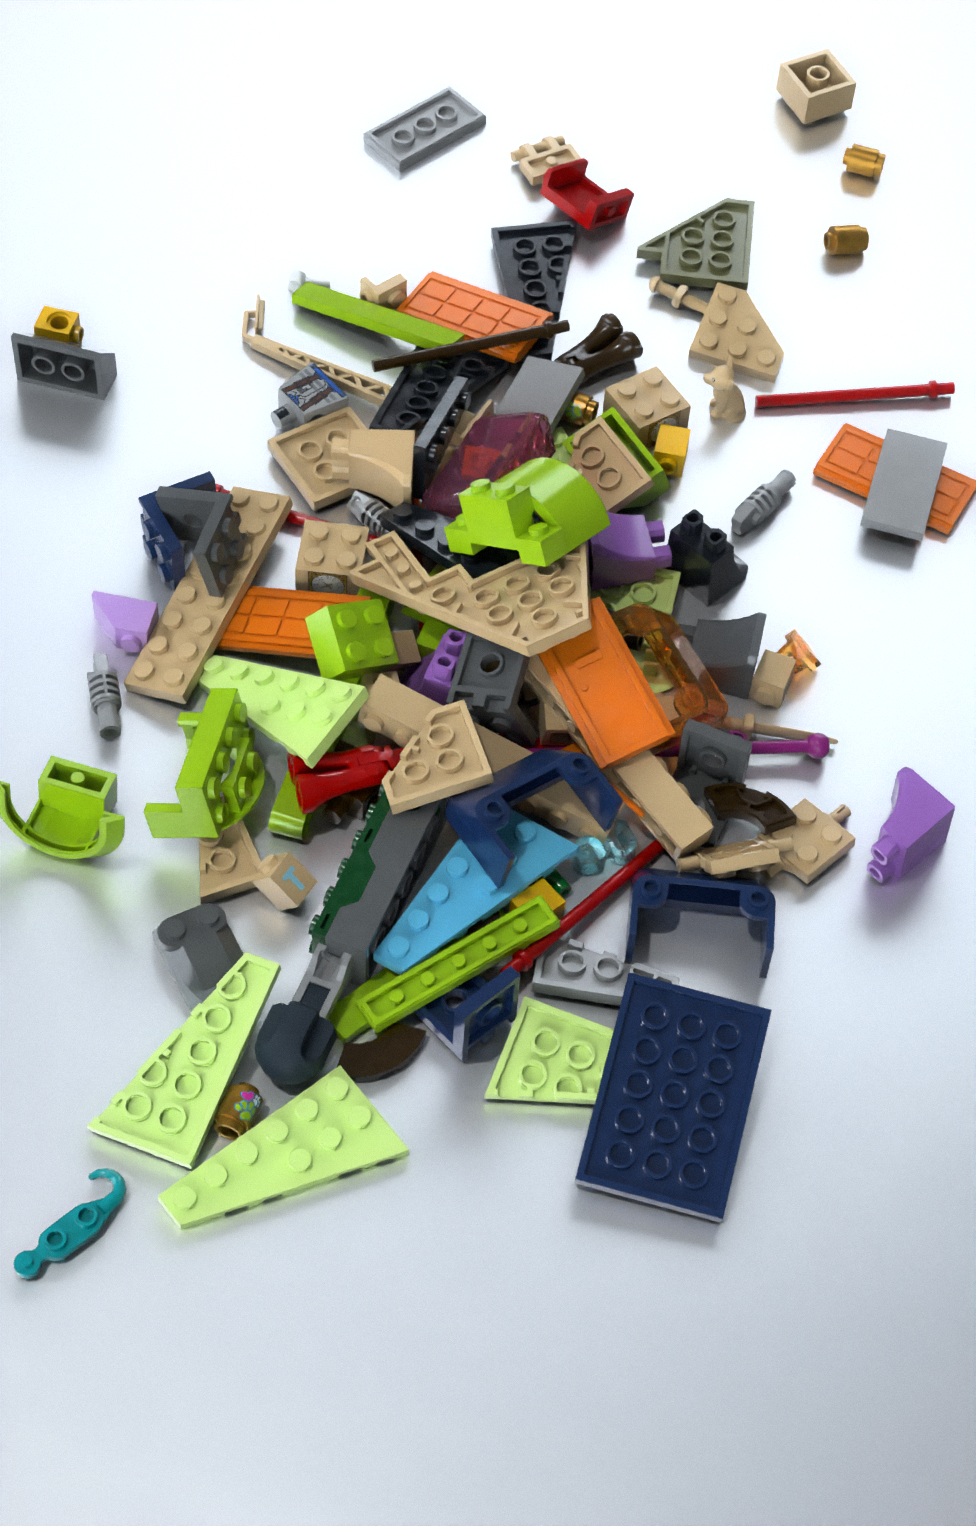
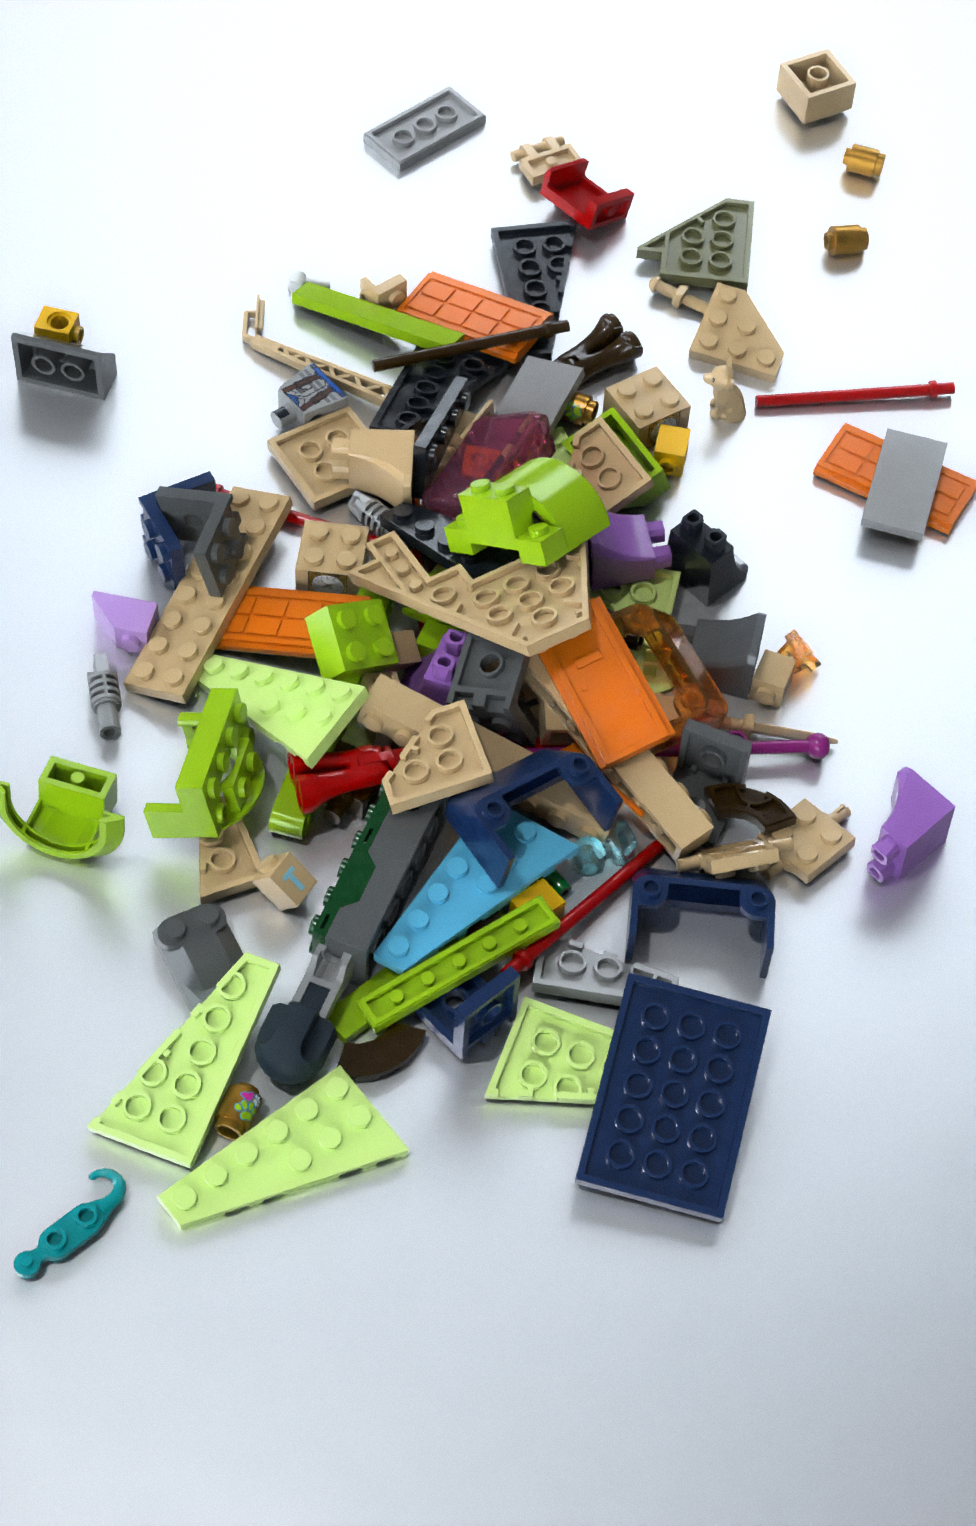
(762, 502): light grey hinge -> none

